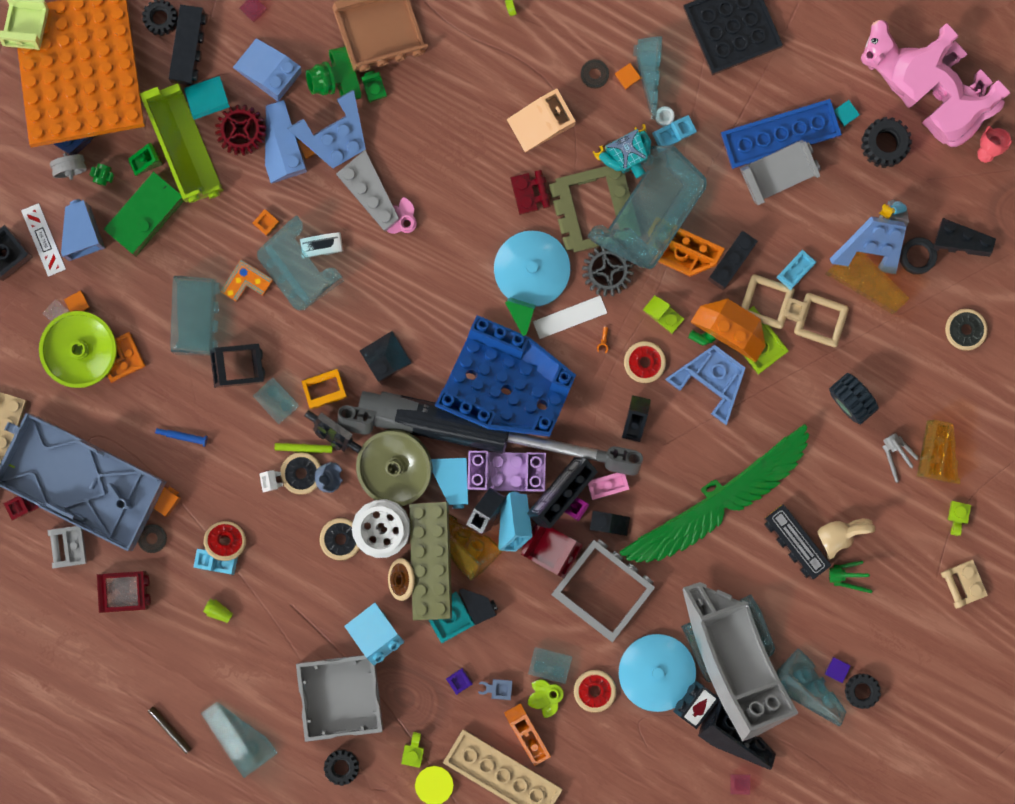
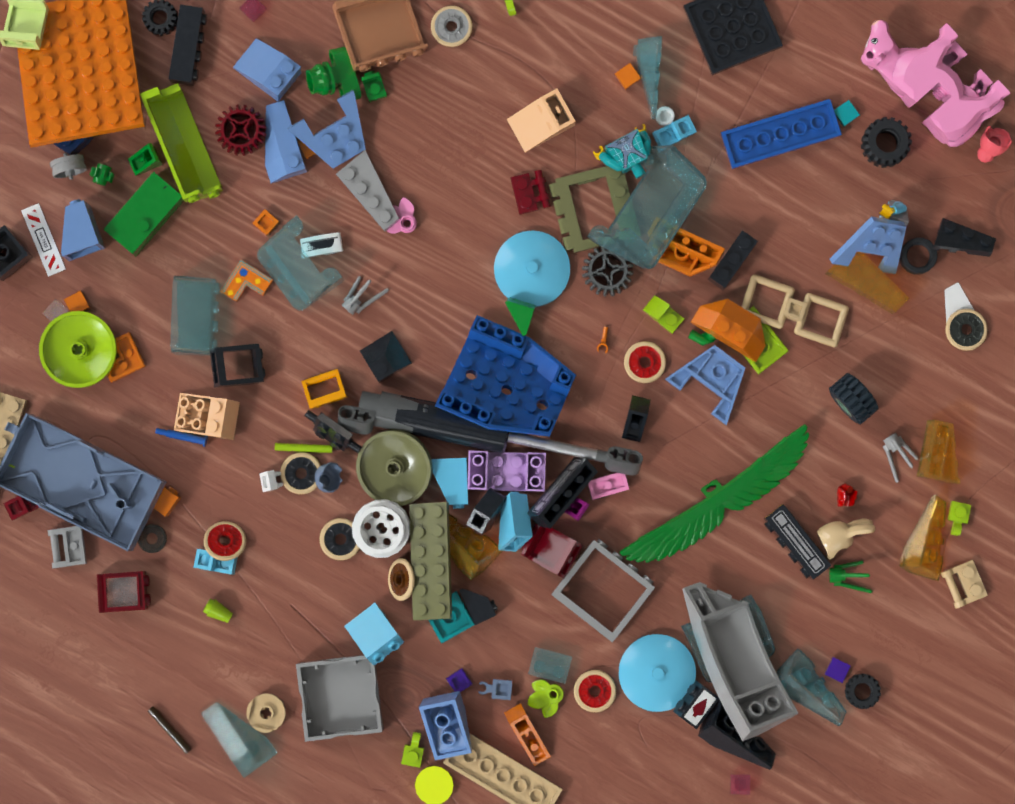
(206, 97): teal tile -> none
(206, 416): none -> light nougat slope
(257, 719): none -> tan plate
(276, 400): clear light blue plate -> none
(341, 779): black tyre -> none
(352, 303): none -> light grey plant
(446, 725): none -> medium blue slope
(455, 37): none -> light grey wheel
(570, 317): white sticker -> none
(594, 64): clear smoke piece -> none
(609, 523): black slope -> none
(780, 170): light grey panel -> none
(796, 269): medium azure plate -> none
(846, 495): none -> red arm
(922, 549): none -> clear yellow wedge
(955, 300): none -> white sticker

